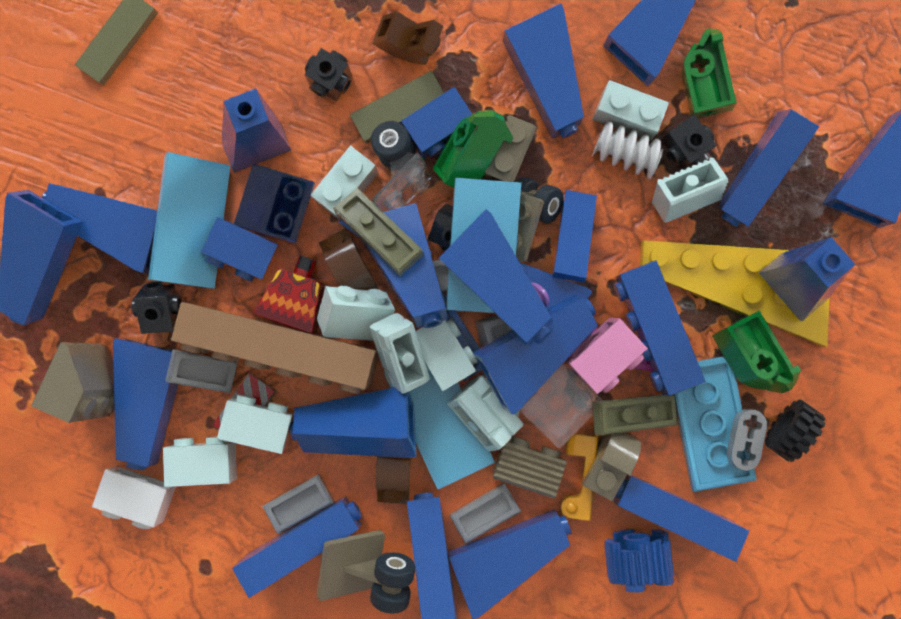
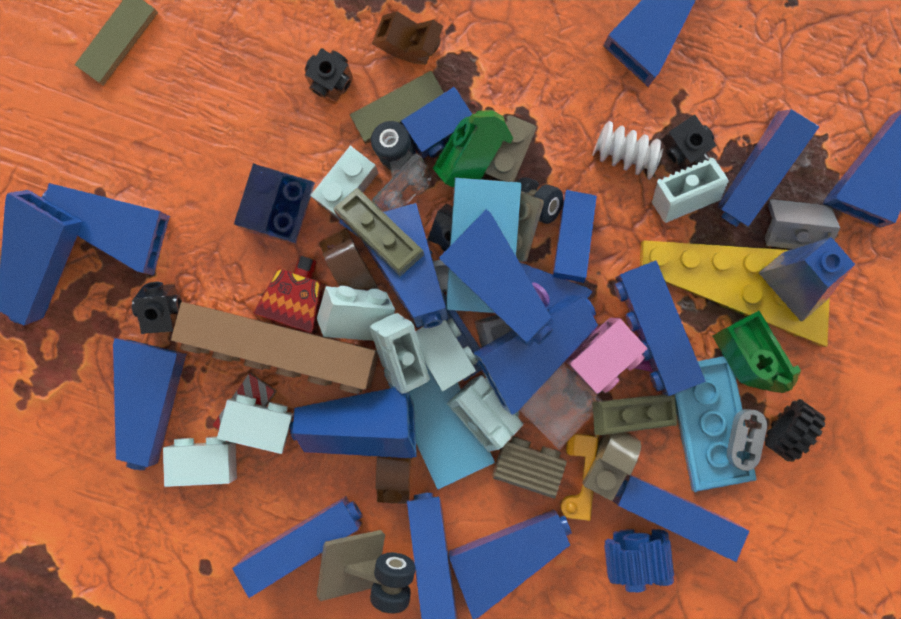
(78, 383): dark tan slope -> none
(133, 497): white brick -> none
(188, 204): medium azure tile -> none
(200, 371): light grey tile -> none
(238, 249): blue brick -> none
(251, 131): blue slope -> none
(298, 503): light grey tile -> none
(485, 512): light grey tile -> none
(546, 66): blue slope -> none
(630, 109): light aqua brick -> none
(712, 89): green piece -> none
(799, 224): none -> light grey panel

